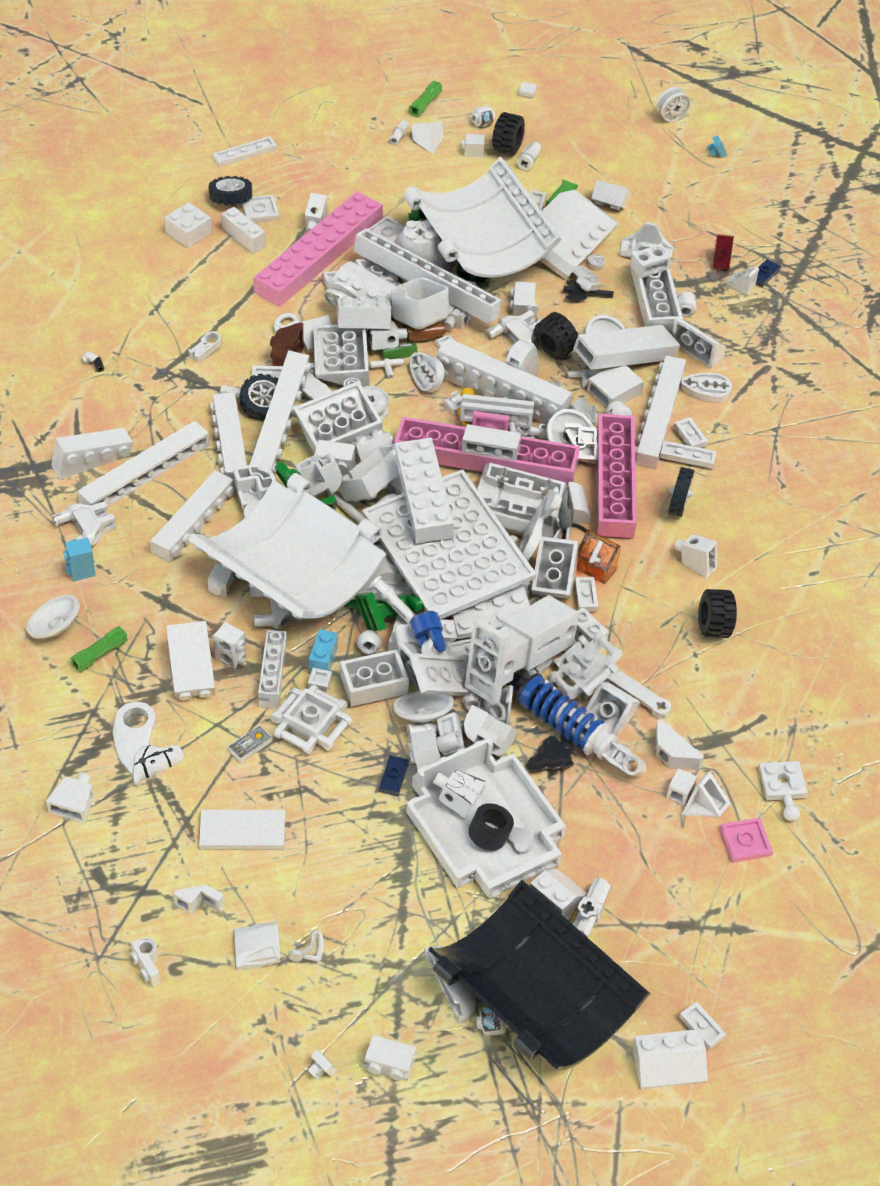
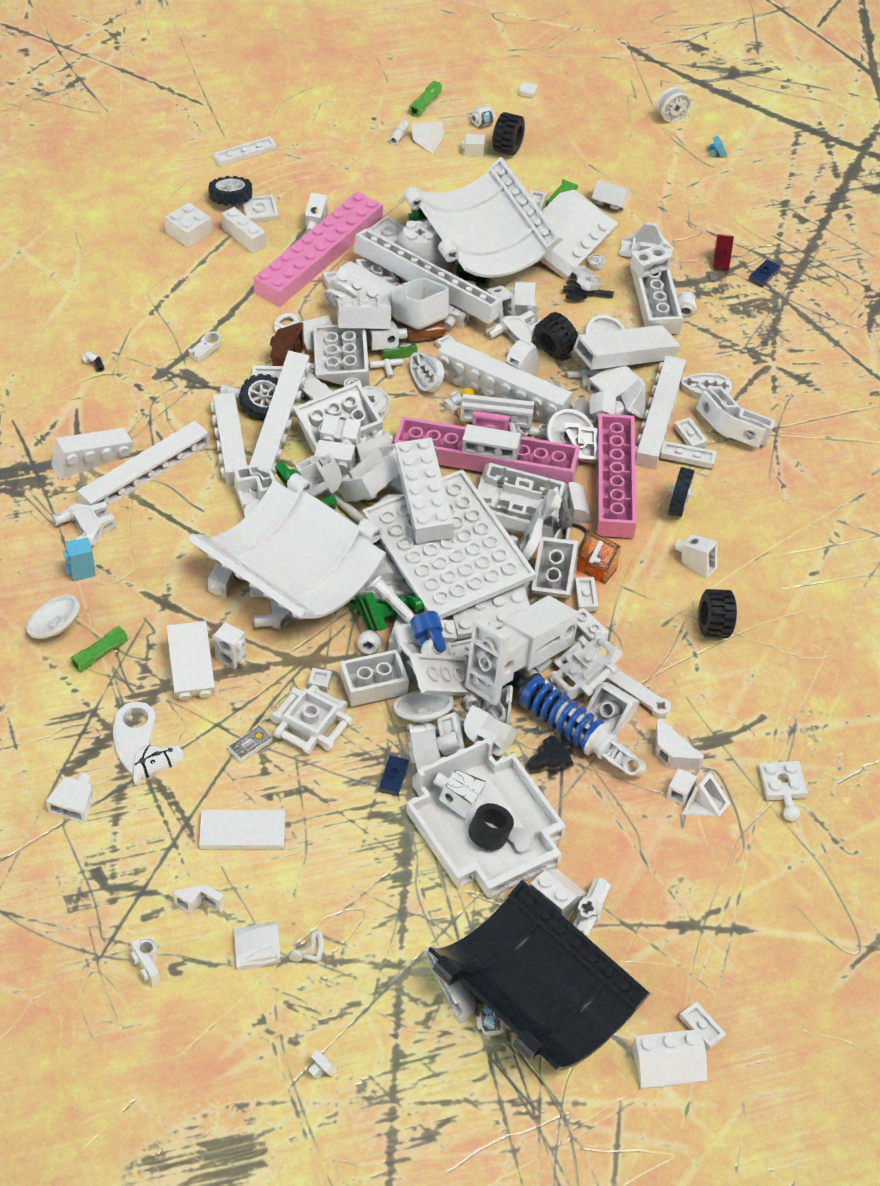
(192, 516): white brick -> none
(272, 669): white brick -> none
(323, 650): medium azure brick -> none
(340, 430): none -> white brick
(390, 1058): white brick -> none
(507, 304): none -> white torso
(528, 156): white axle -> none
(602, 403): none -> white brick
(635, 398): none -> white slope
(698, 344): white slope -> none
(732, 419): none -> white brick
(744, 280): white slope -> none
(746, 840): bright pink tile -> none

